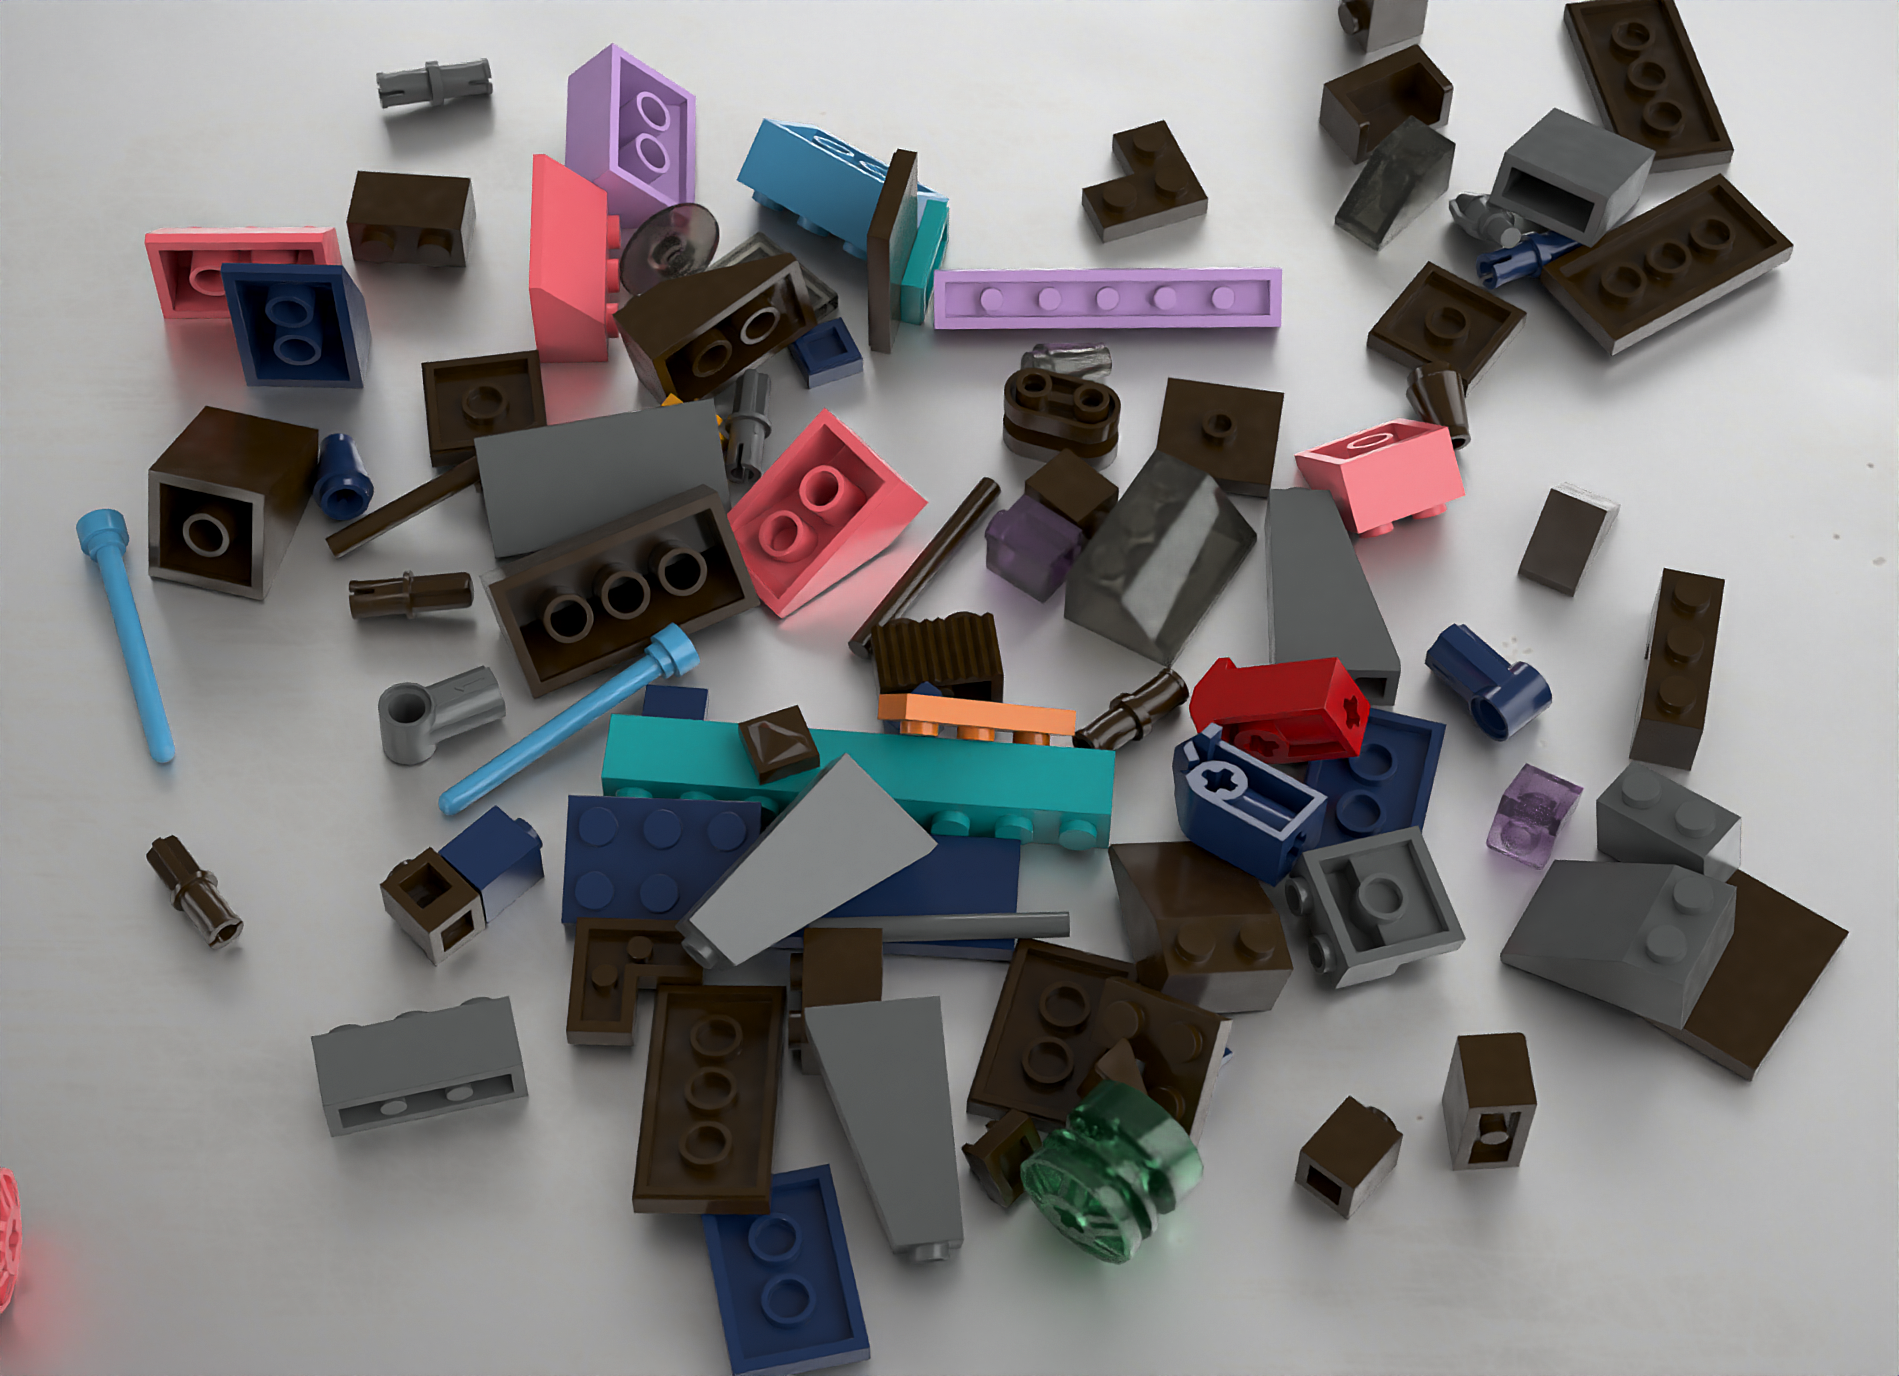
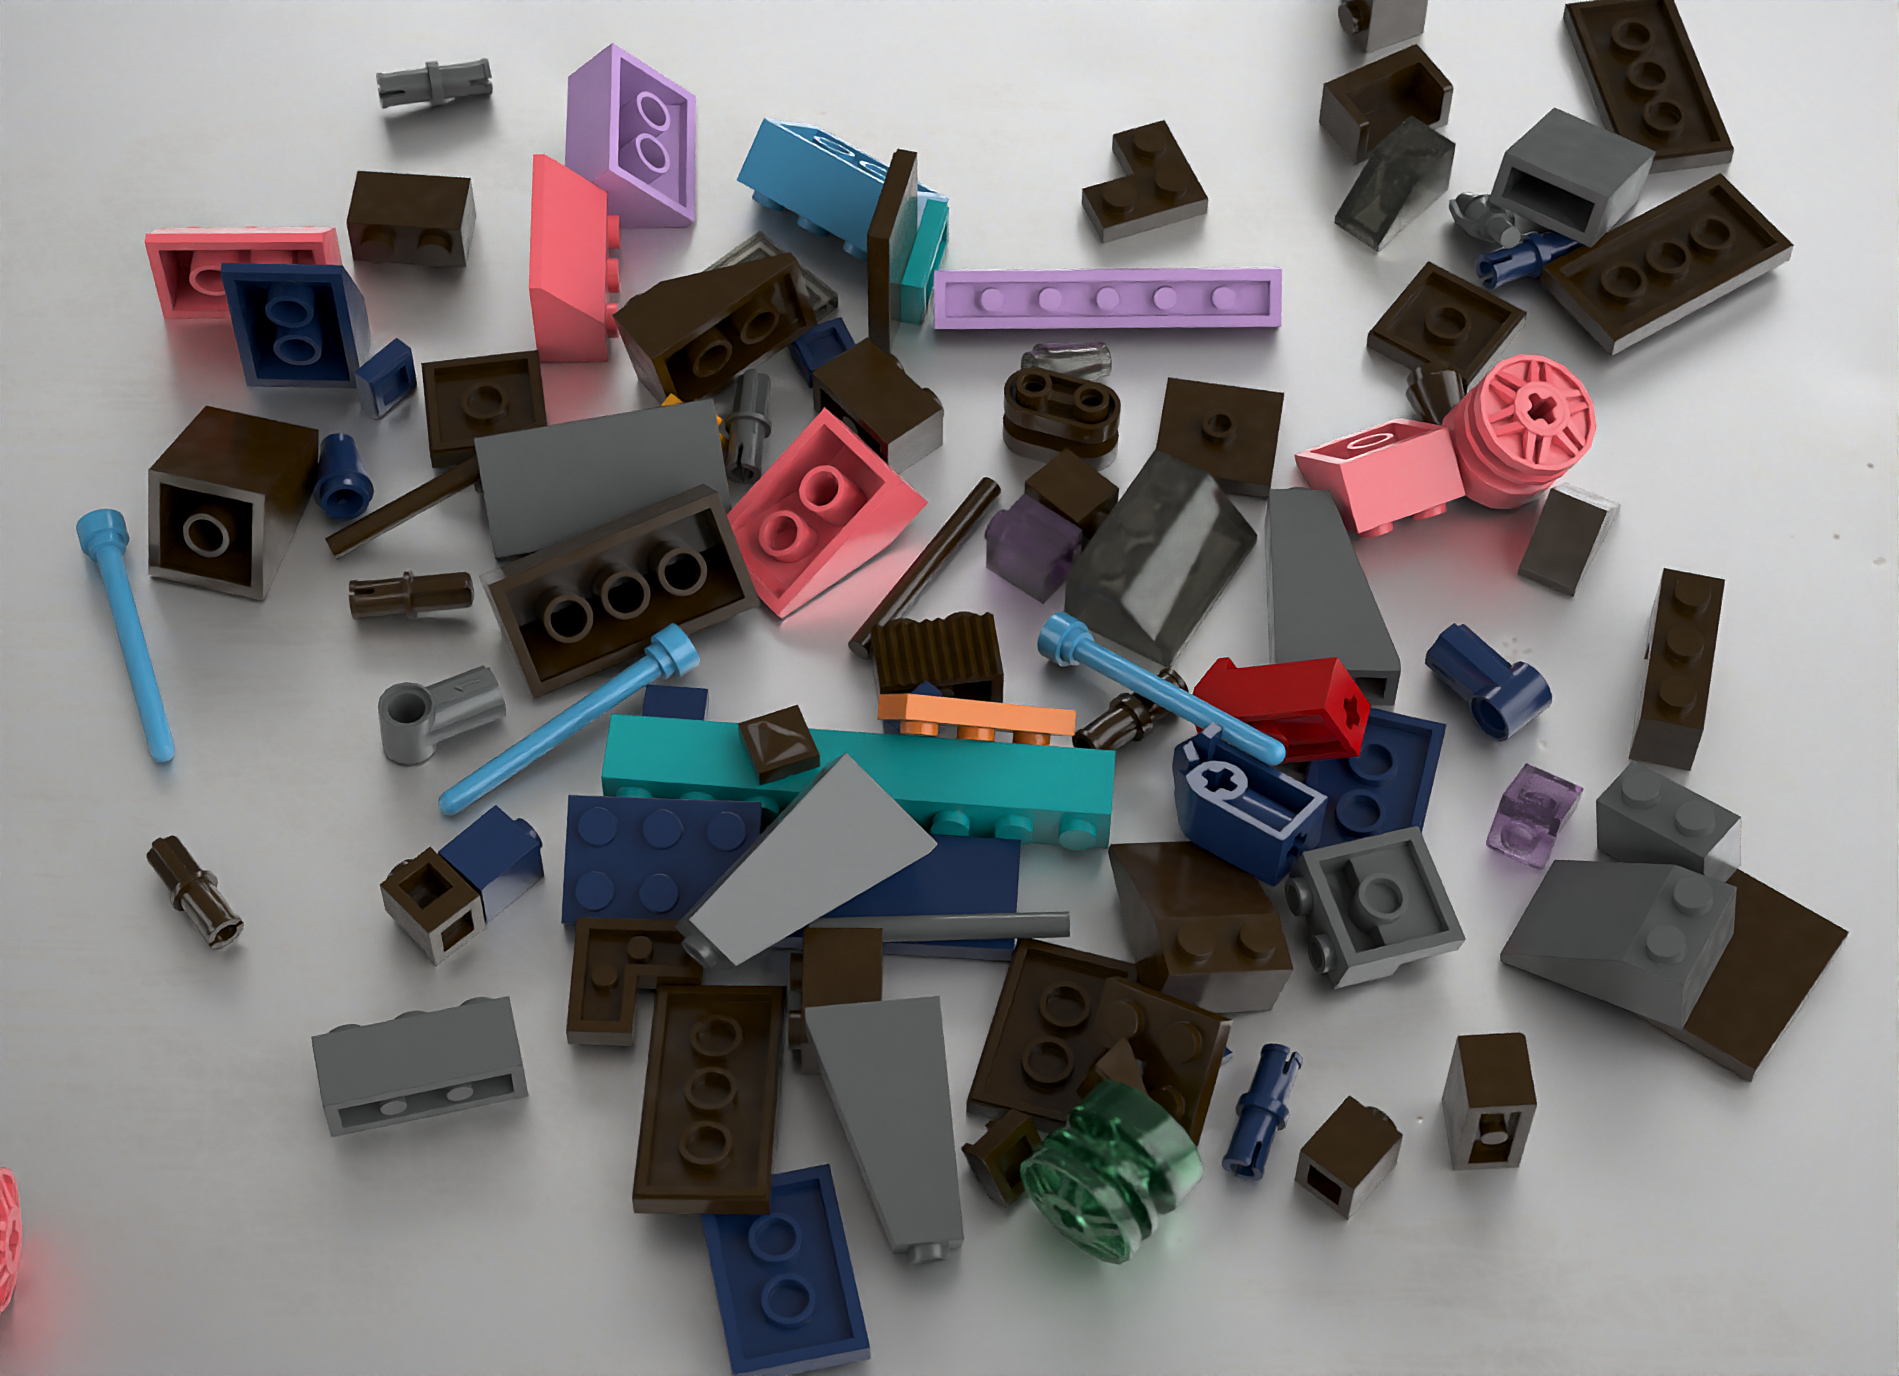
(386, 378): none -> dark blue tile
(669, 246): clear smoke dish -> none
(880, 404): none -> dark brown brick
(1070, 643): none -> dark azure piece
(1262, 1112): none -> dark blue pin
(1520, 430): none -> coral wheel

